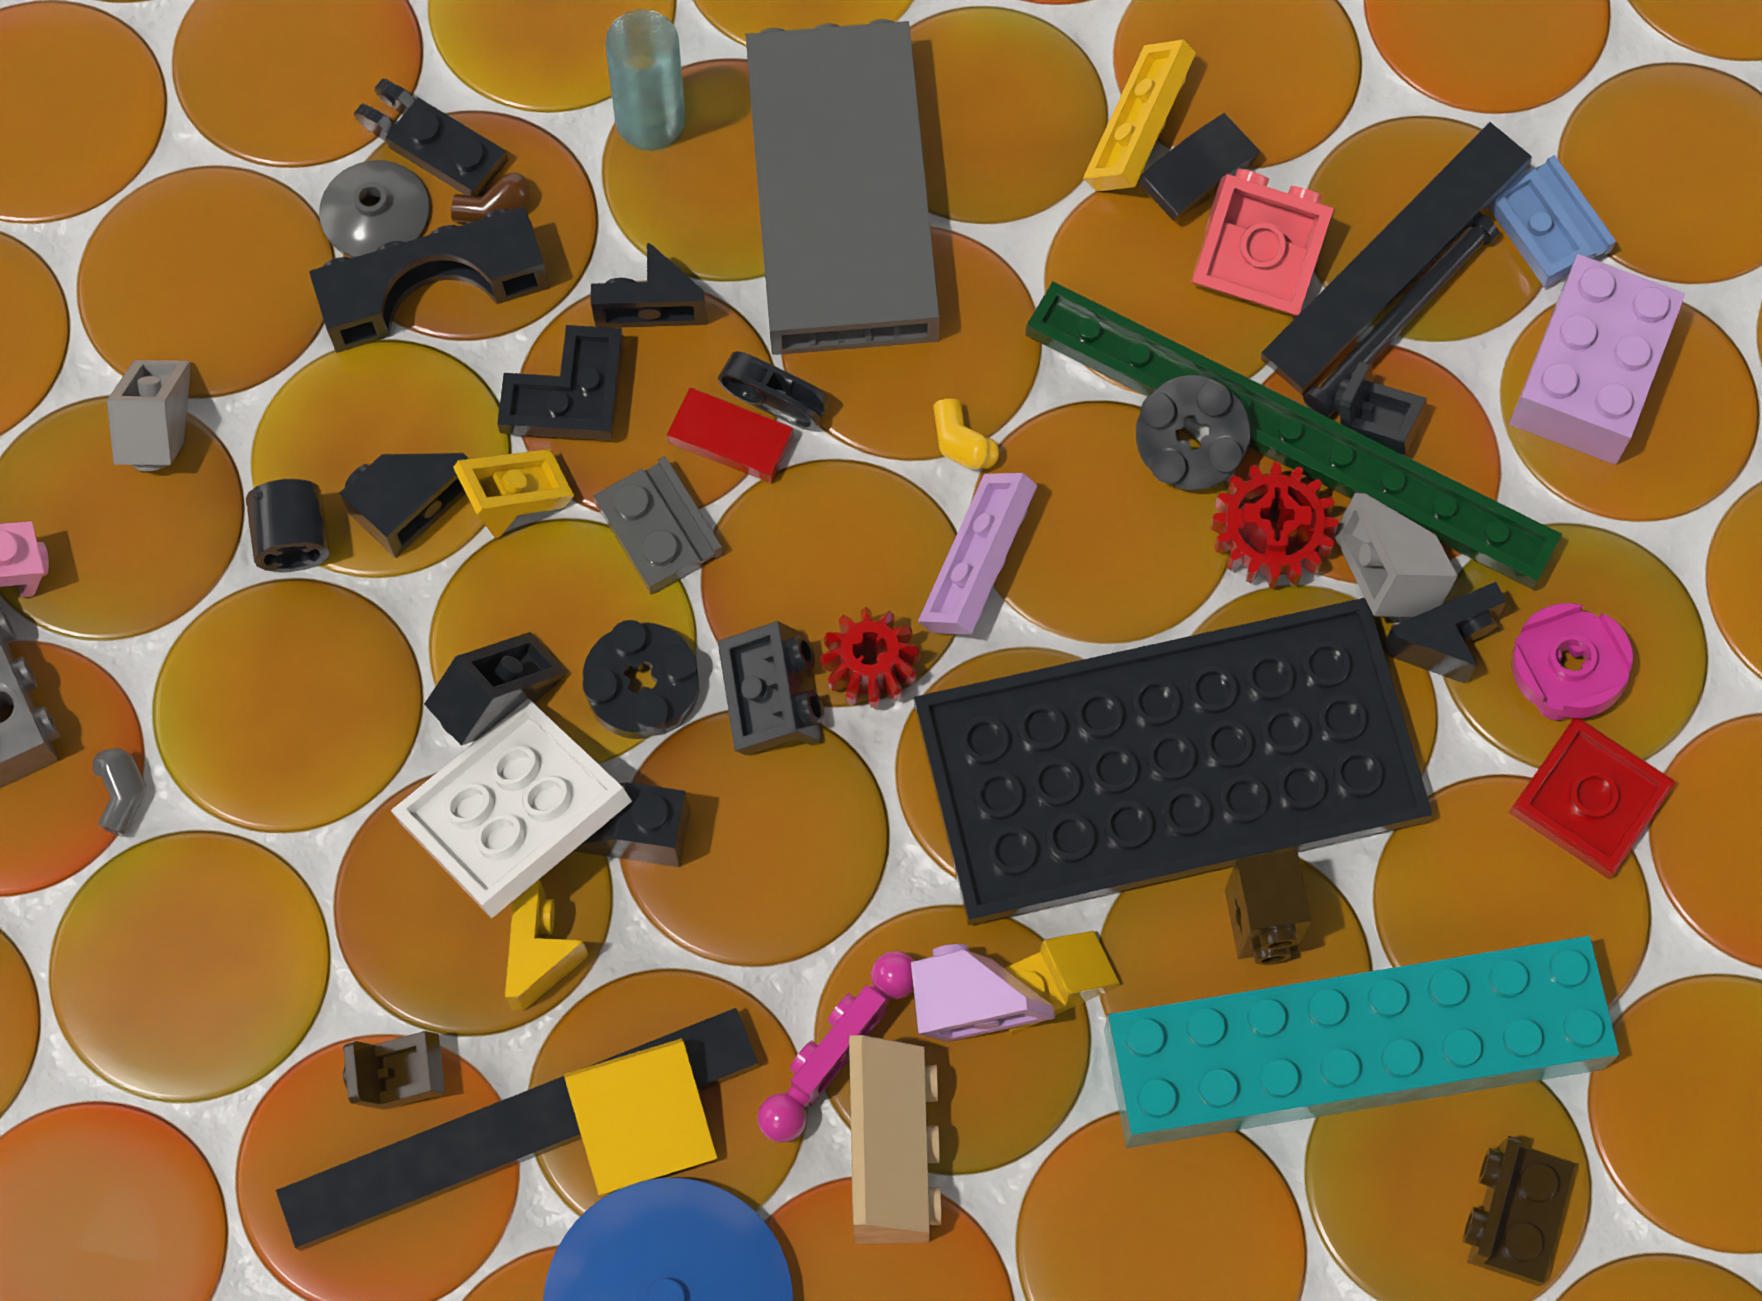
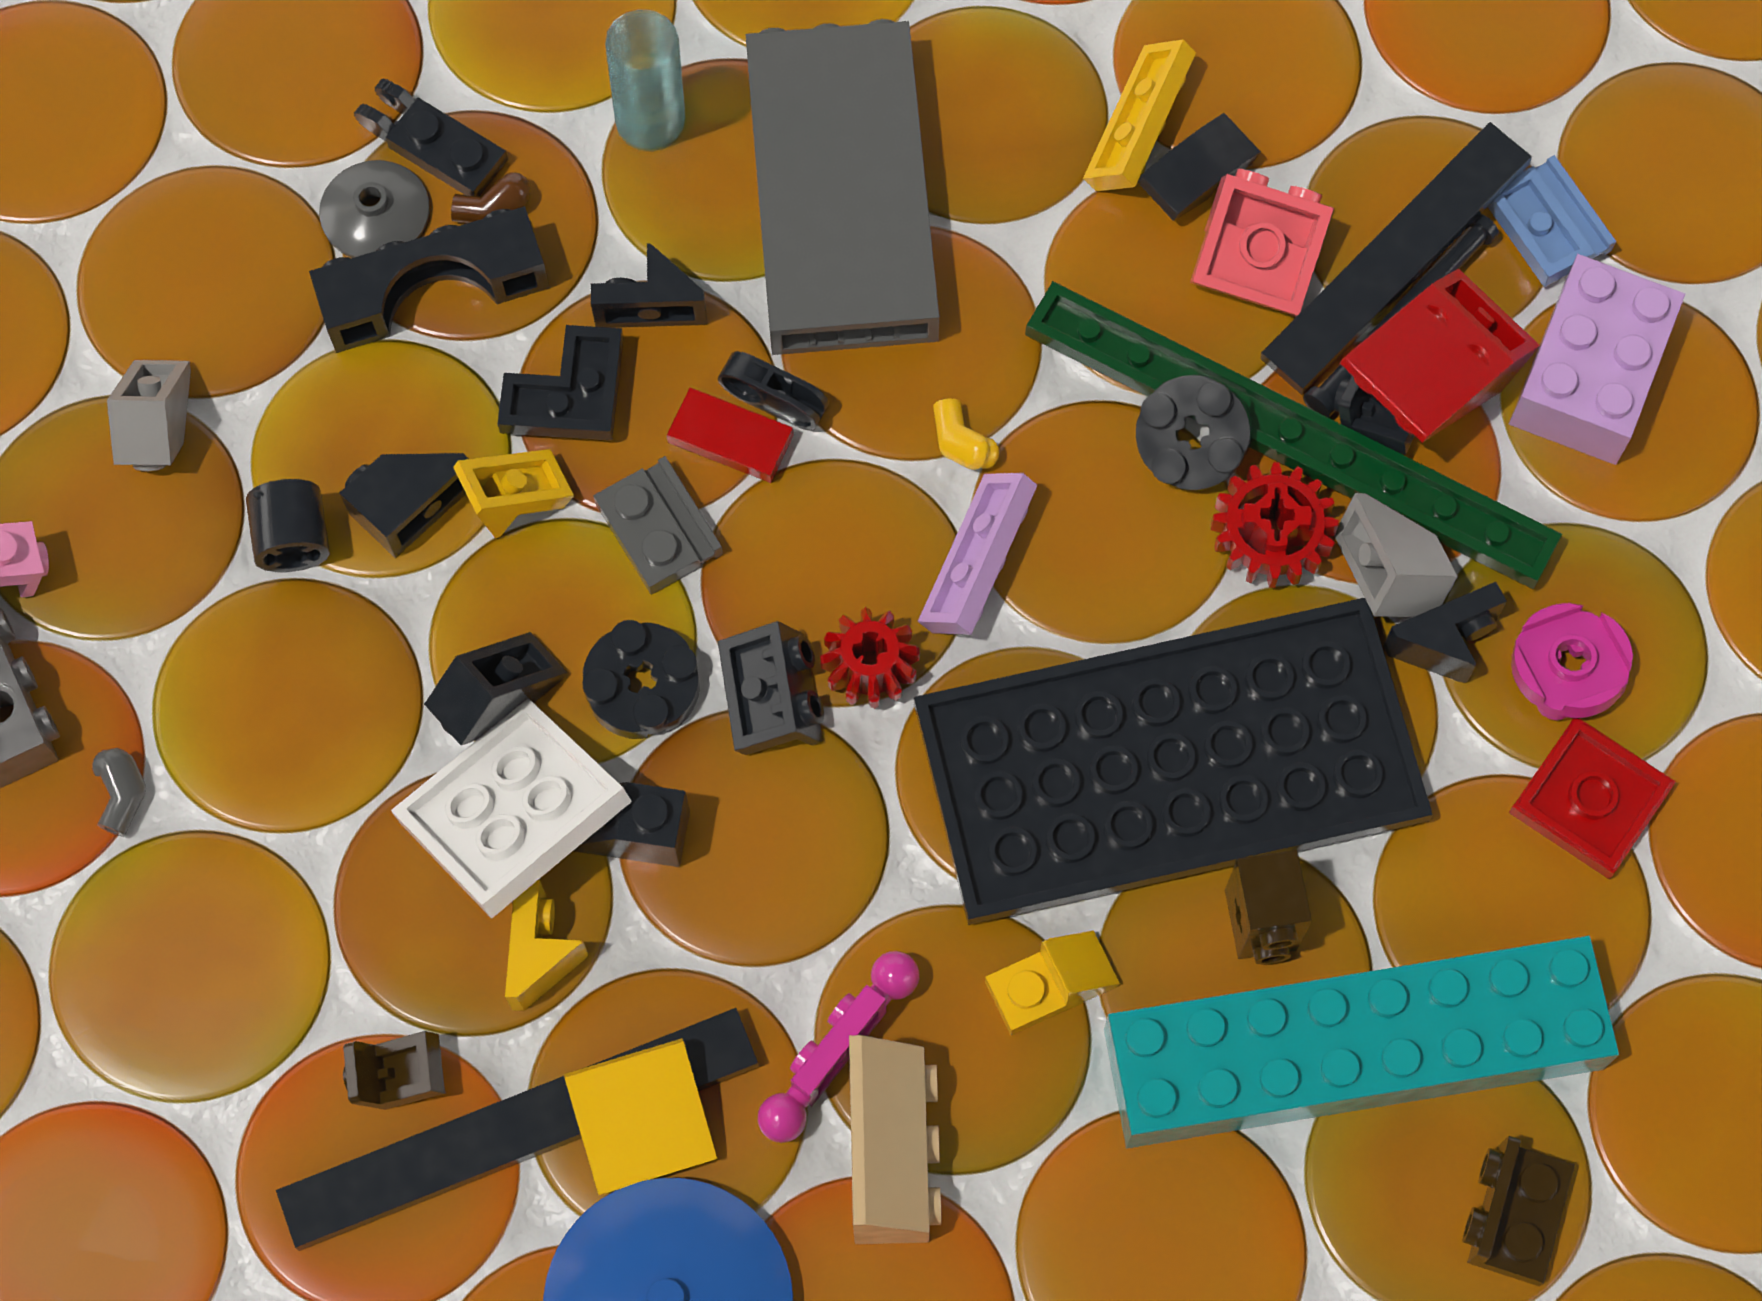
(971, 996): lavender slope -> none
(1440, 356): none -> red slope

